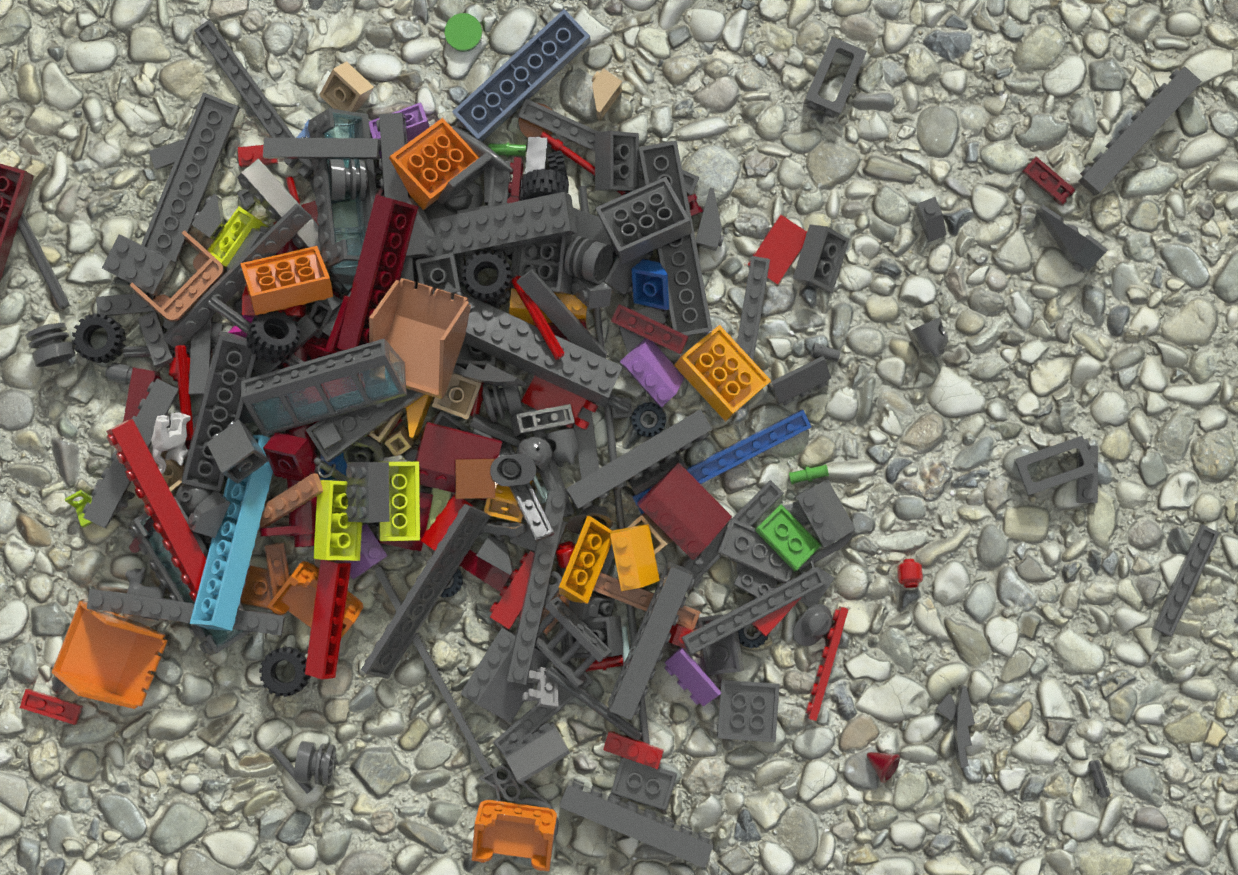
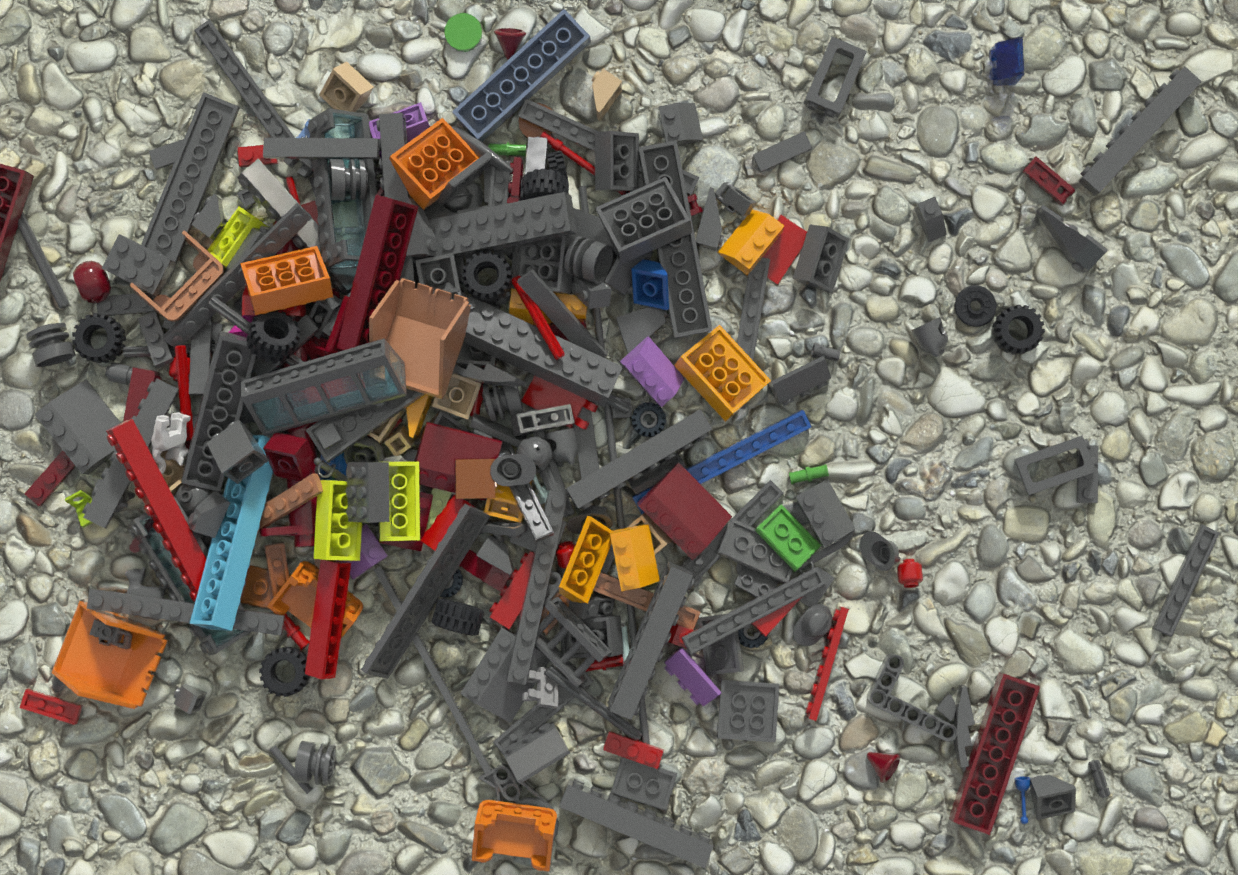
(50, 479): none -> dark red plate
(80, 425): none -> dark grey slope
(92, 281): none -> dark red piece
(111, 634): none -> dark grey piece
(189, 698): none -> dark grey slope
(294, 632): none -> red pin
(457, 617): none -> black tyre
(509, 40): none -> dark red hat
(649, 329): dark red plate -> none
(680, 123): none -> dark grey slope
(735, 199): none -> dark grey piece
(751, 240): none -> light orange slope
(782, 151): none -> dark grey tile
(879, 551): none -> dark grey piece
(904, 707): none -> dark grey beam
(964, 310): none -> black wheel
(994, 753): none -> dark red brick
(1007, 62): none -> clear blue slope
(1023, 784): none -> blue hinge
(1033, 325): none -> black tyre
(1052, 796): none -> dark grey slope

